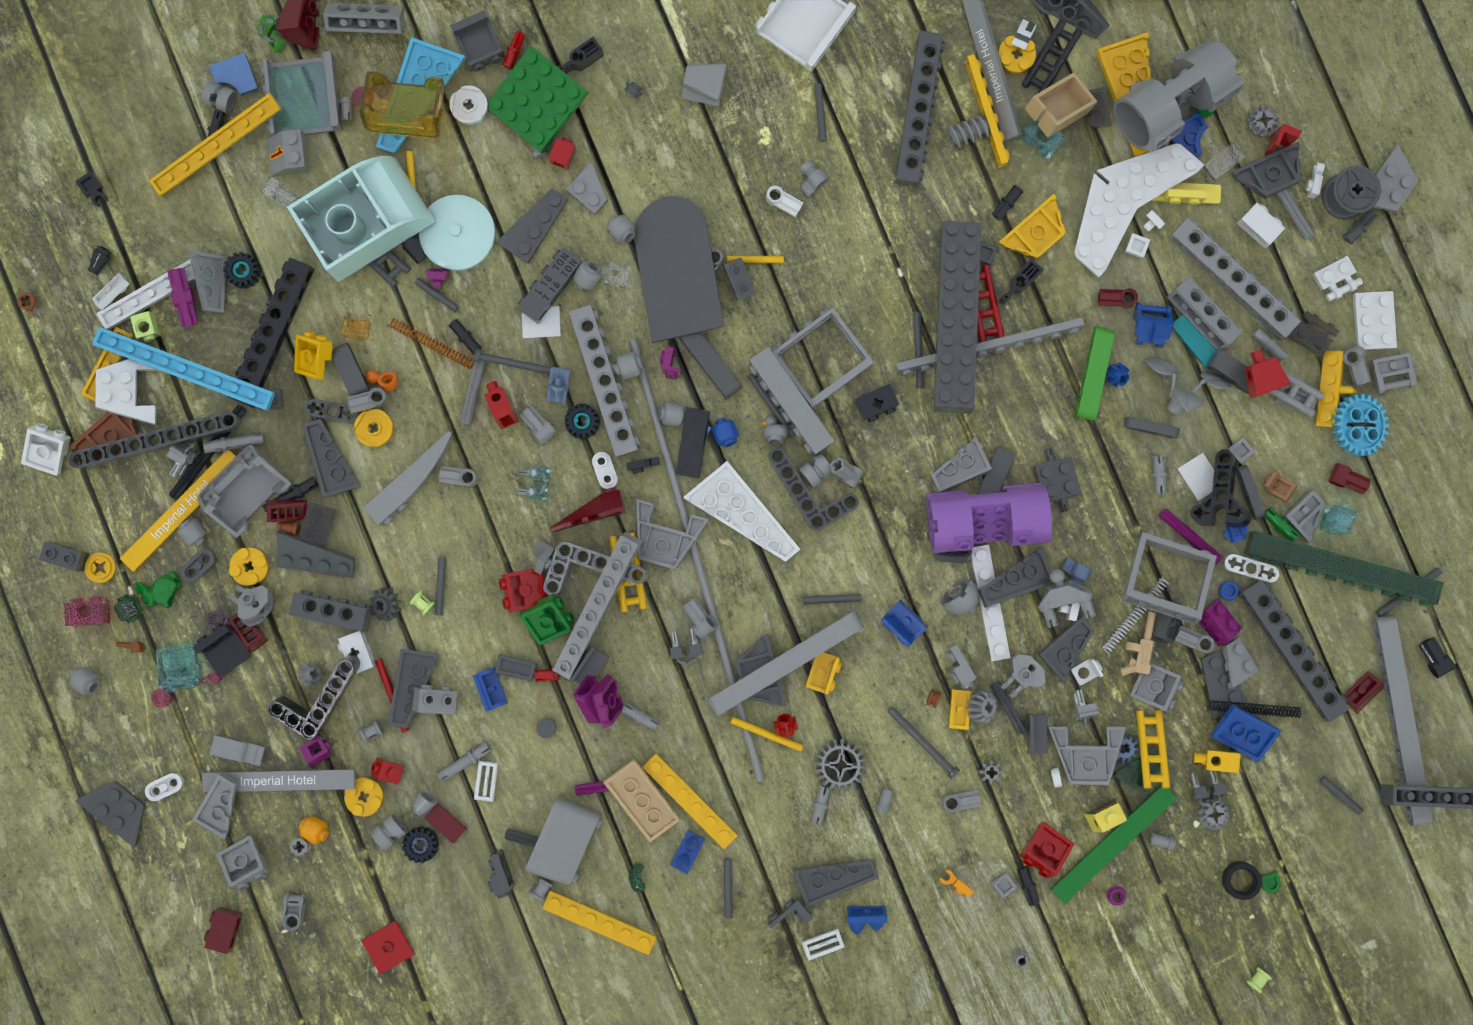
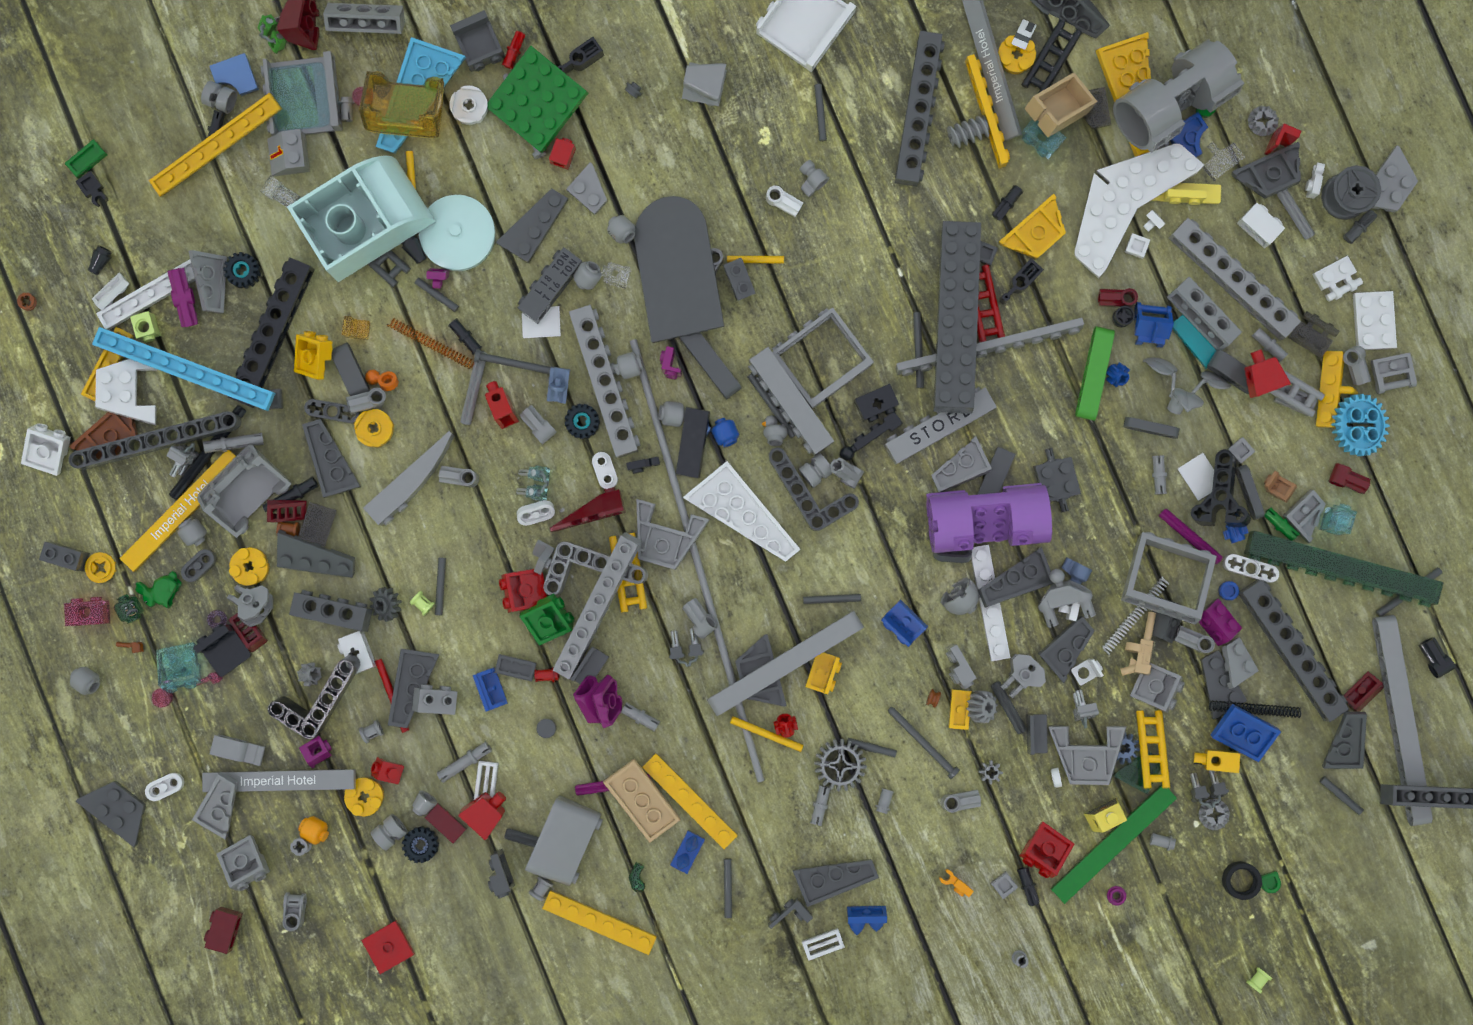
(86, 159): none -> green tile
(483, 813): none -> red torso
(535, 512): none -> white plate
(873, 747): none -> dark grey piece
(890, 423): none -> black plate
(936, 428): none -> light grey brick
(1126, 317): none -> black wheel
(1348, 743): none -> dark grey wing

